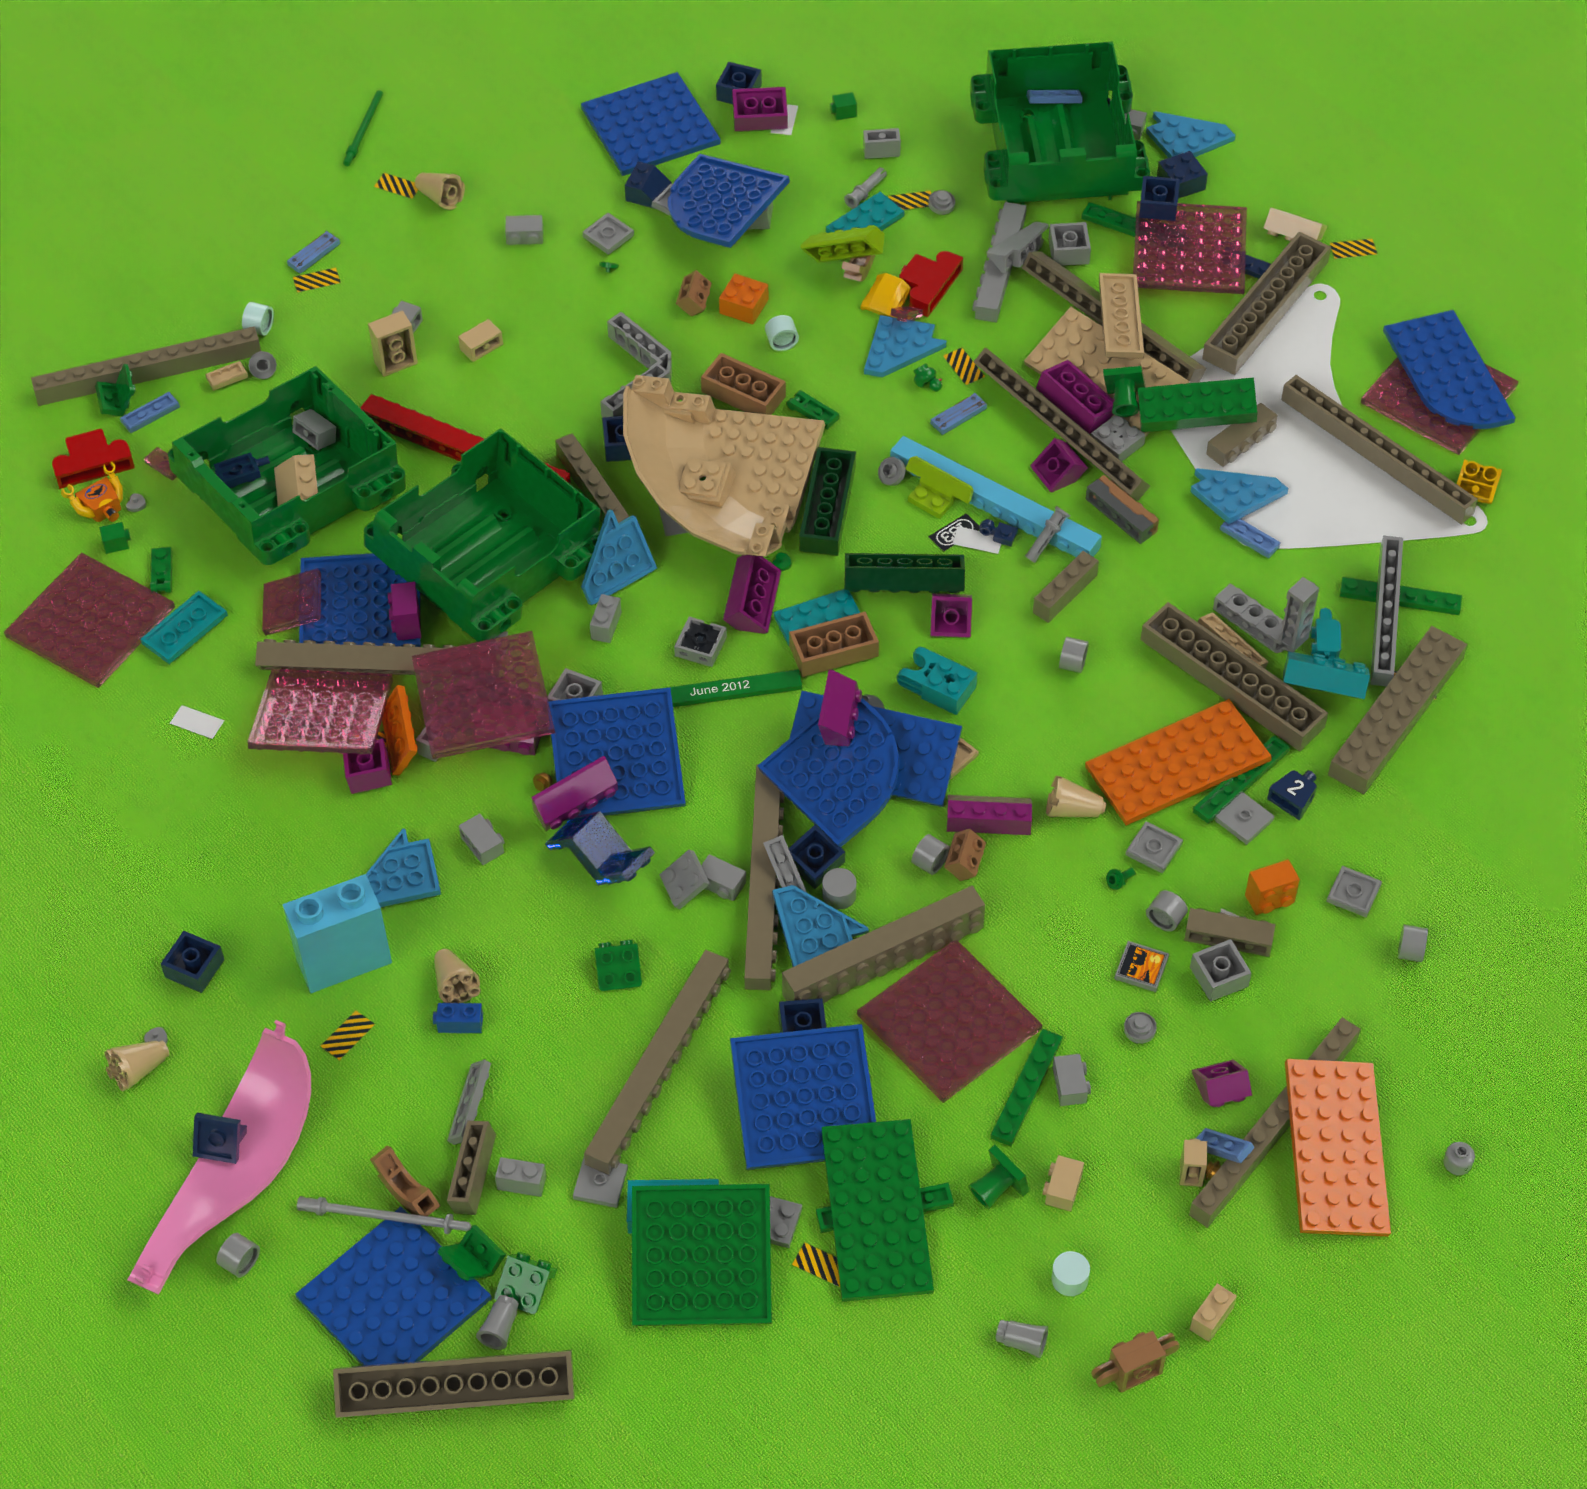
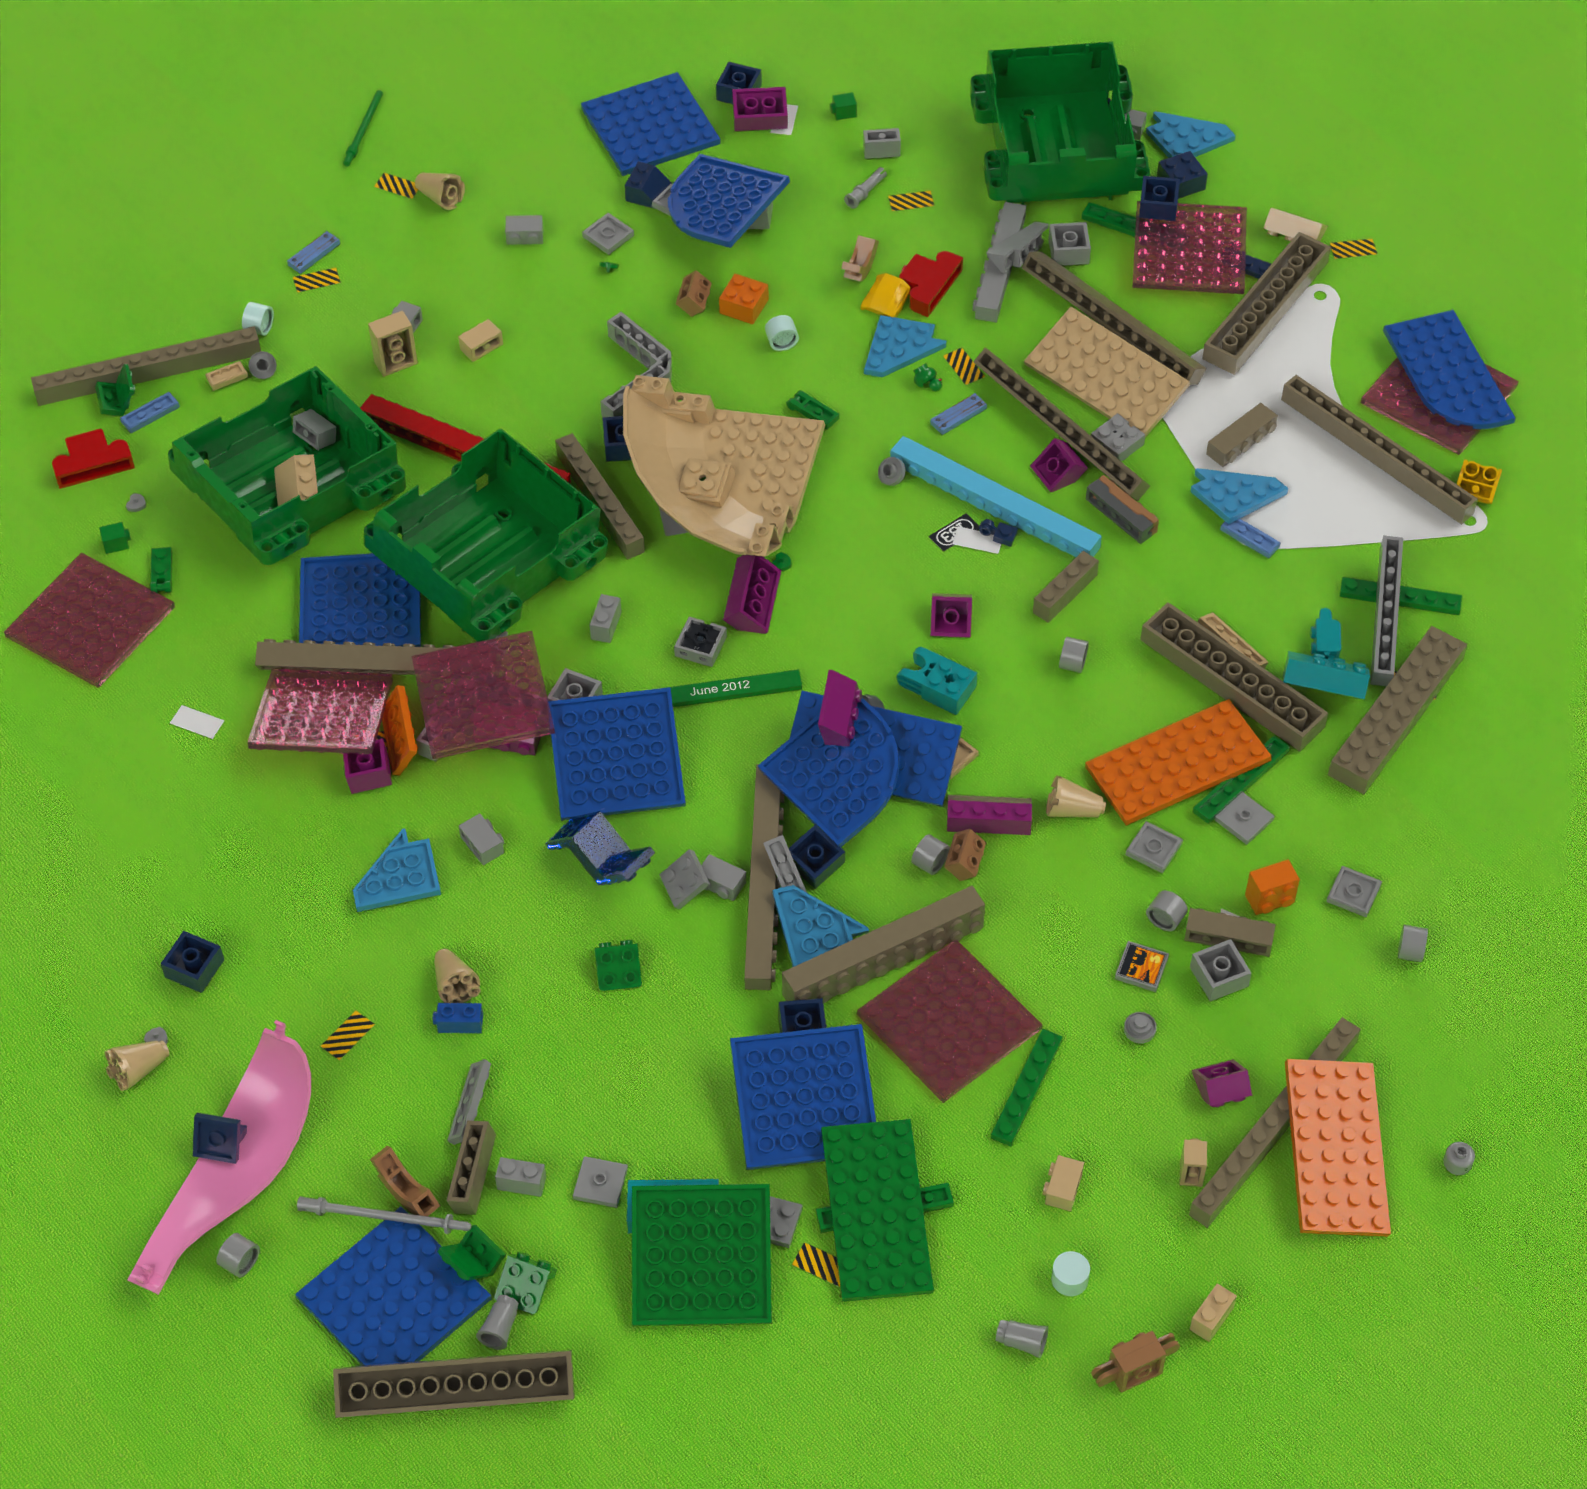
(99, 499): torso -> none
(159, 461): plate -> none
(184, 627): teal plate -> none
(240, 469): dark blue plate -> none
(291, 601): clear pink plate -> none
(337, 933): medium azure brick -> none
(404, 611): magenta brick -> none
(542, 781): pearl gold plate -> none
(574, 794): magenta slope -> none
(617, 559): dark azure wing -> none
(657, 1063): dark tan brick -> none
(743, 386): medium nougat brick -> none
(816, 611): teal plate -> none
(827, 501): dark green brick -> none
(833, 644): medium nougat brick -> none
(839, 888): light grey piece -> none
(844, 244): lime slope -> none
(875, 211): teal plate -> none
(904, 572): dark green brick -> none
(906, 313): clear pink plate -> none
(936, 488): lime plate -> none
(941, 202): light grey plate -> none
(998, 1179): green plant -> none
(1052, 526): light grey pin -> none
(1054, 96): medium blue tile -> none
(1070, 1079): light grey brick -> none
(1076, 395): magenta slope -> none
(1116, 879): green plate -> none
(1121, 315): tan plate -> none
(1124, 384): green plant -> none
(1197, 404): green brick -> none
(1211, 1169): pearl gold plate -> none
(1226, 1145): medium blue tile -> none
(1263, 623): light grey brick -> none
(1294, 792): dark blue torso -> none

